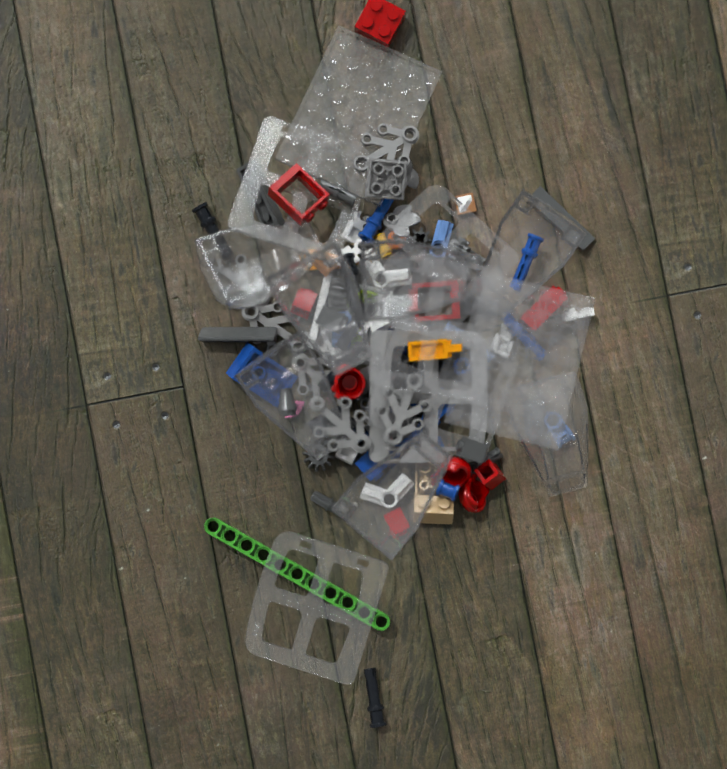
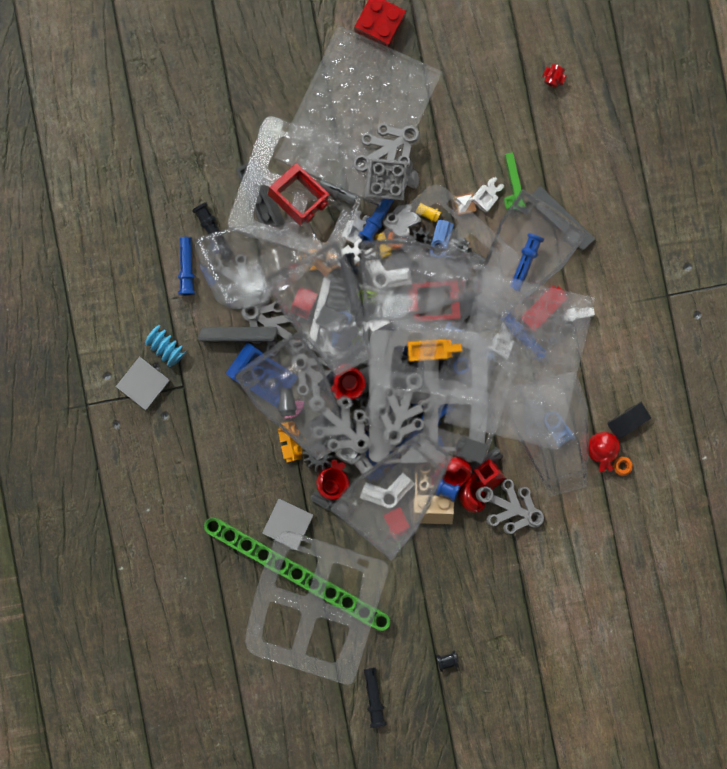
(142, 383): none -> light grey tile
(164, 346): none -> medium azure piece
(186, 276): none -> blue pin
(287, 518): none -> light grey tile
(292, 450): none -> light orange hinge
(333, 481): none -> red hat
(362, 463): none -> light grey bush
(432, 214): none -> yellow pin
(447, 661): none -> black bush
(486, 195): none -> white plate
(513, 178): none -> bright green hinge
(513, 507): none -> light grey plant
(554, 76): none -> red gear
(604, 449): none -> red hat
(627, 470): none -> orange plate
(629, 420): none -> black slope

